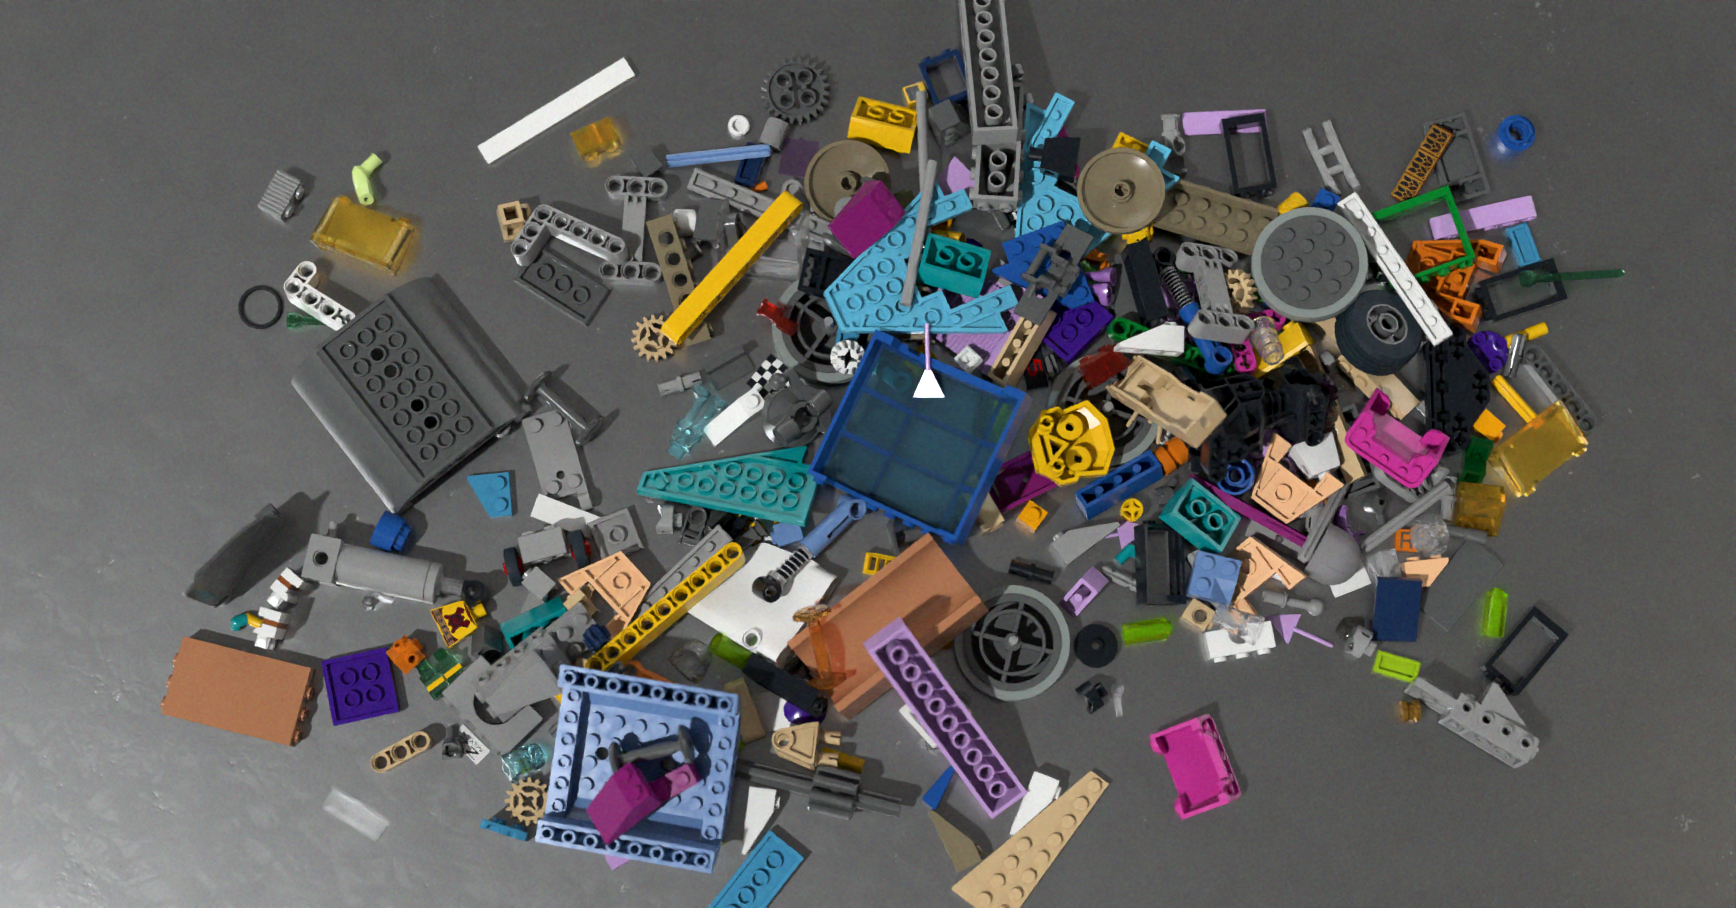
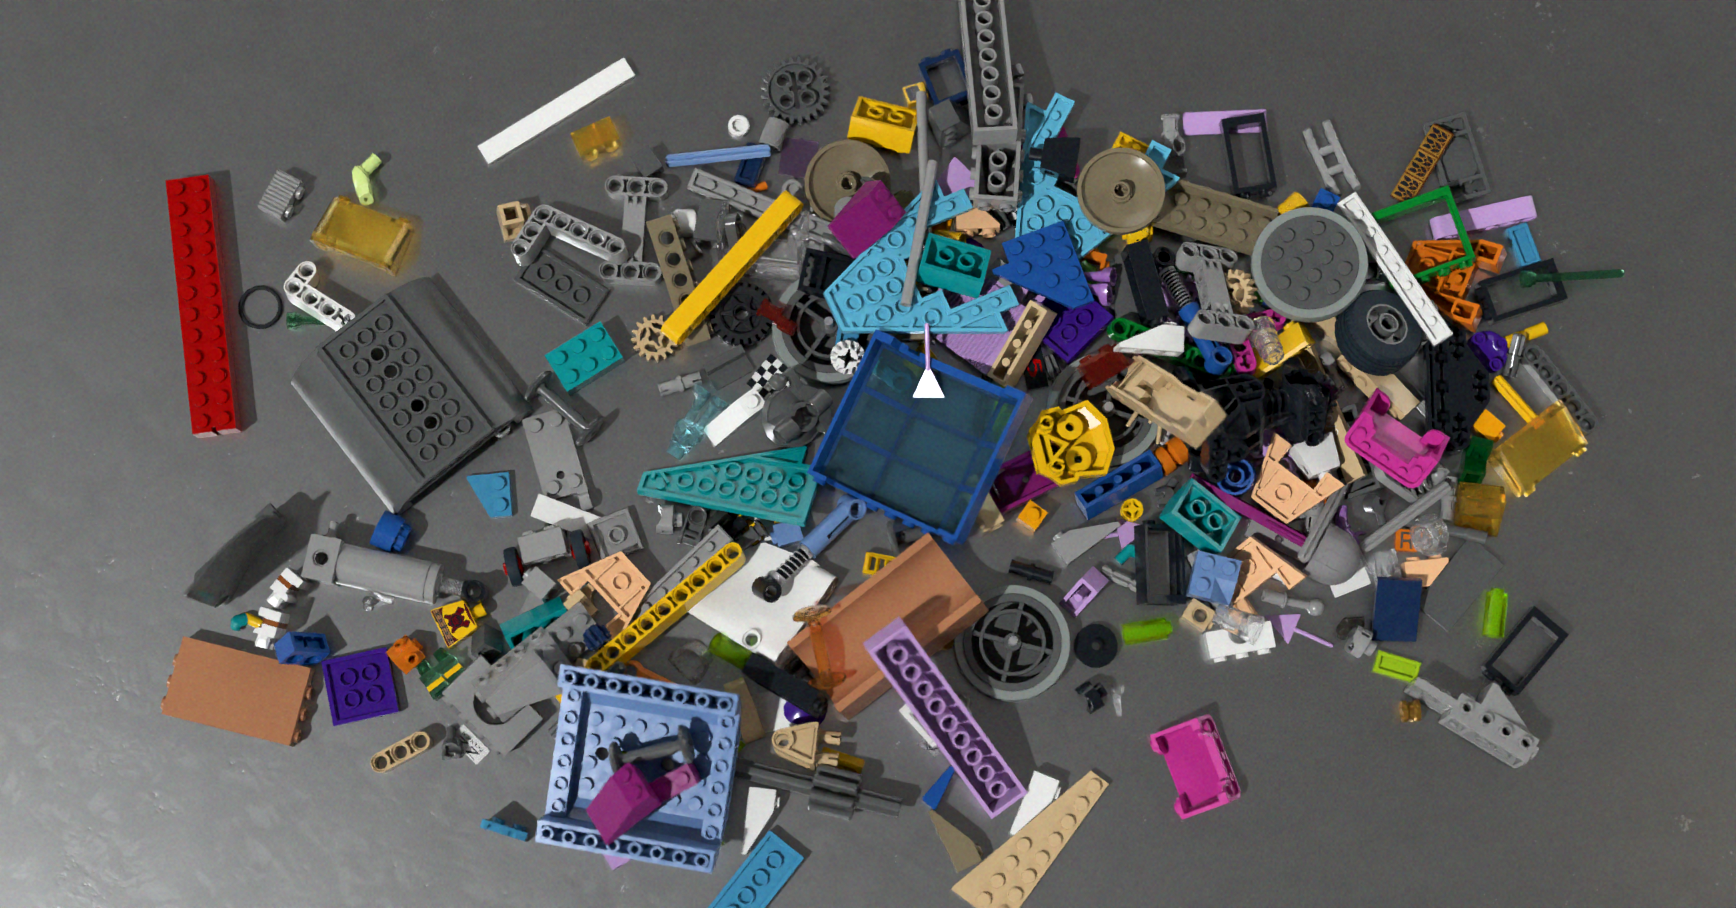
(203, 306): none -> red piece
(302, 648): none -> blue brick
(354, 815): clear tile -> none
(521, 808): tan gear -> none
(522, 760): clear light blue leg -> none
(585, 358): none -> teal brick
(741, 331): none -> black wheel
(967, 360): white tile -> none
(977, 224): none -> light nougat slope
(1059, 276): dark grey piece -> none
(1522, 127): blue piece -> none

